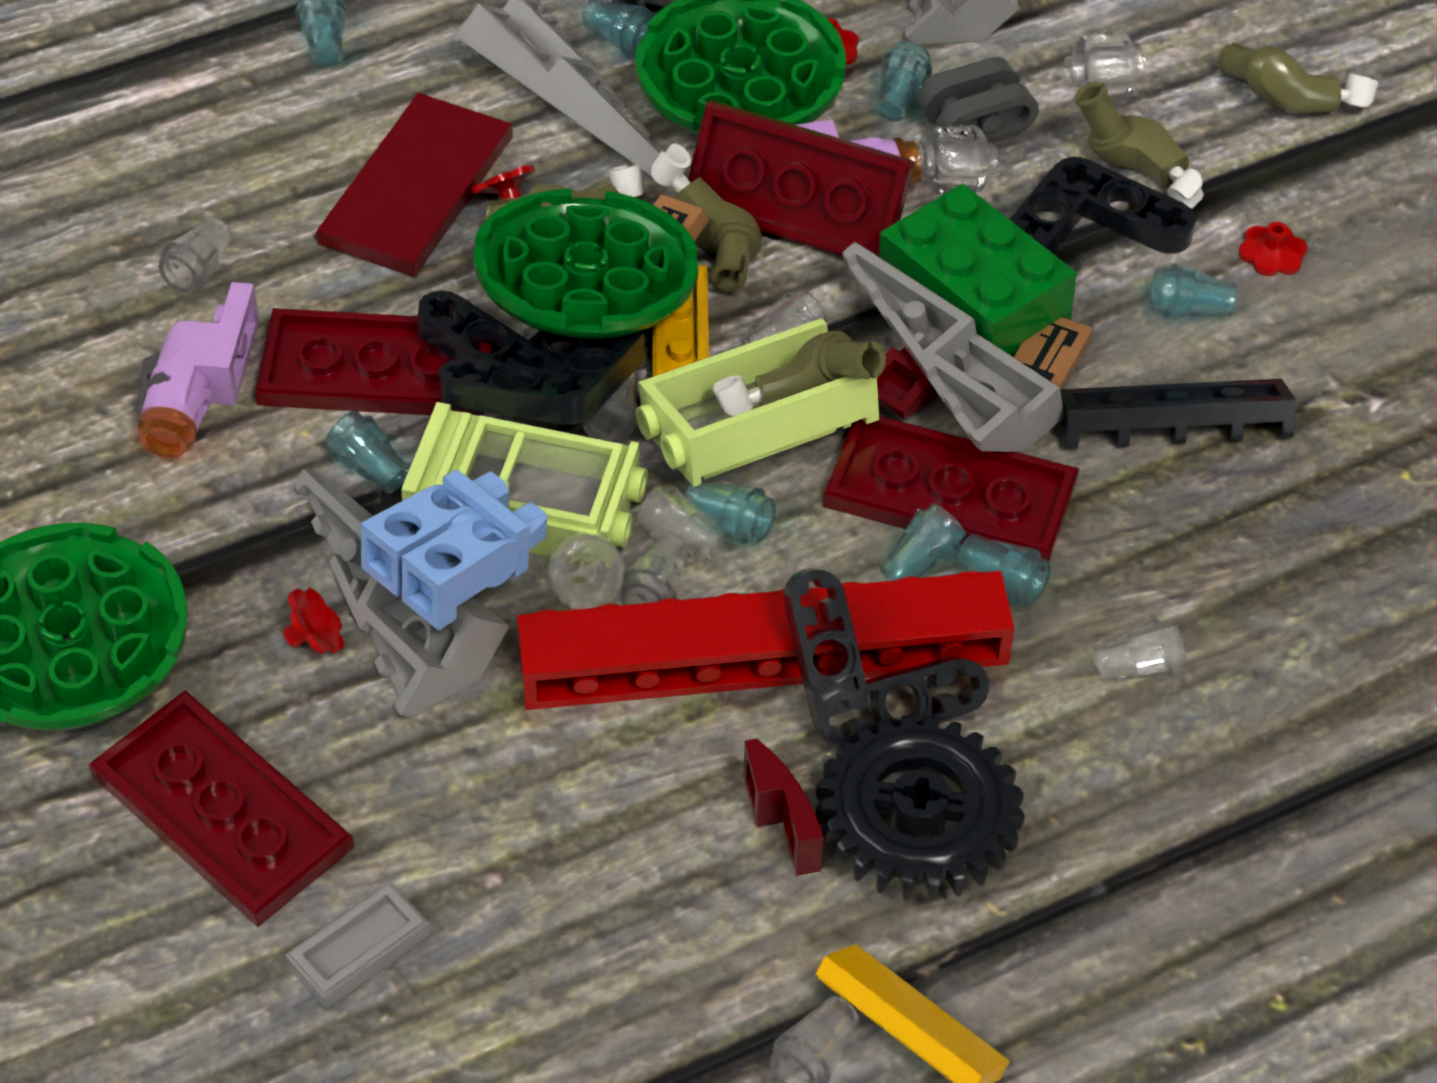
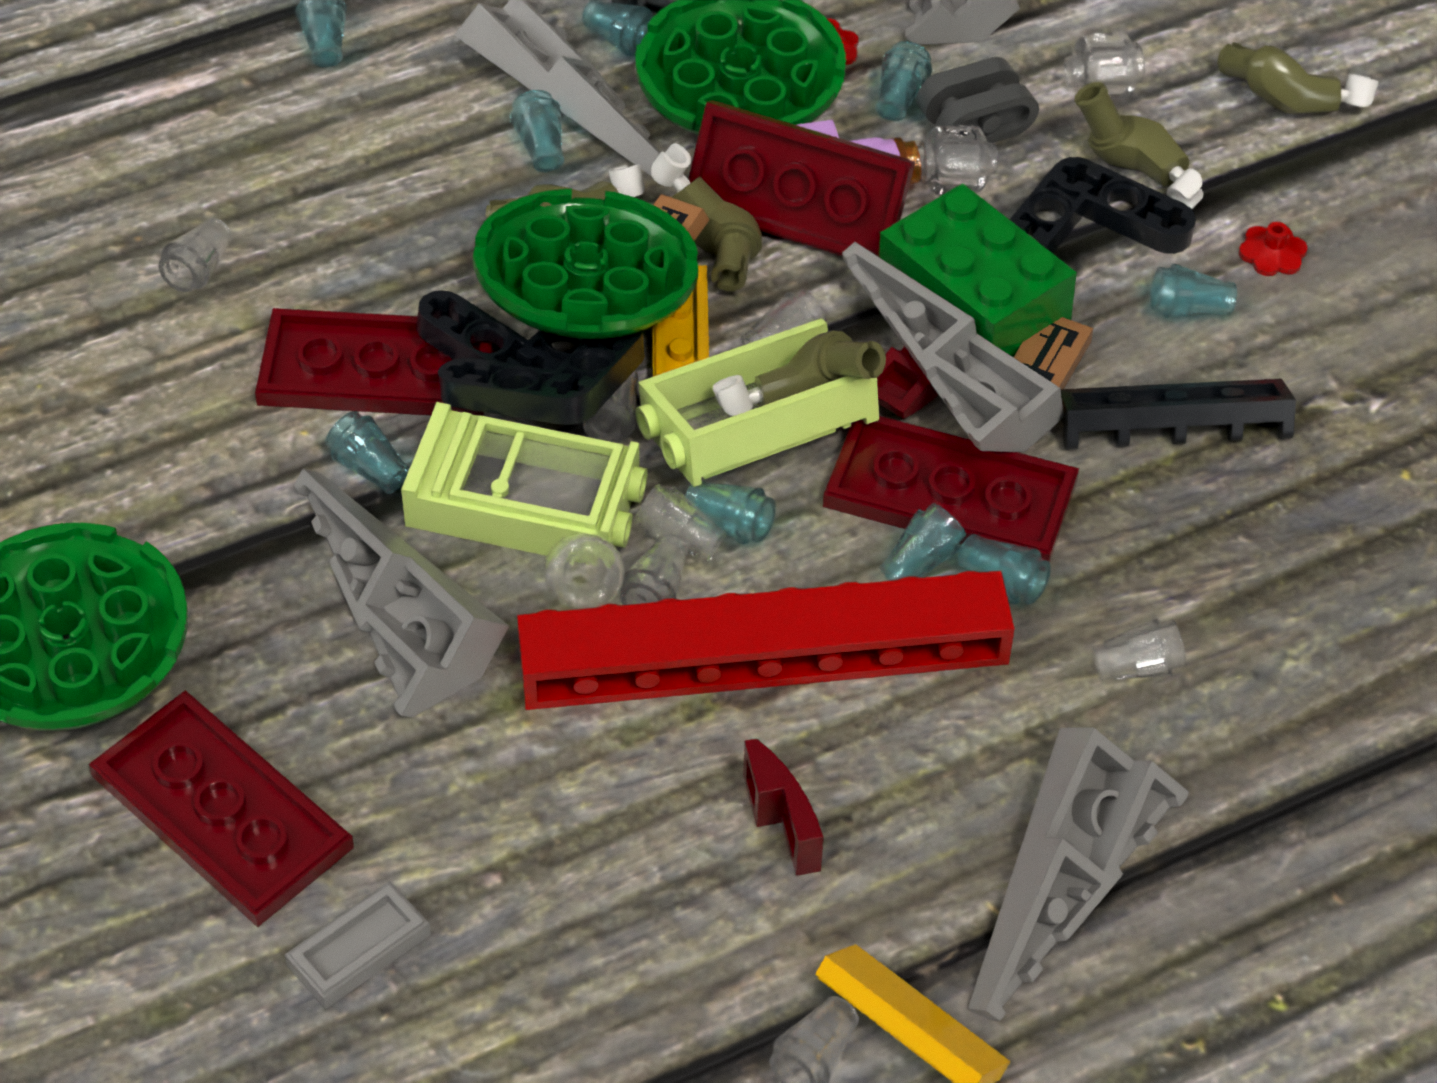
(196, 368): lavender plate -> none
(313, 622): red plant -> none
(415, 184): dark red tile -> none
(450, 544): light blue hips -> none
(505, 184): red plant -> none
(539, 127): none -> clear light blue cone
(849, 682): black beam -> none
(919, 805): black gear -> none
(1081, 831): none -> light grey wedge

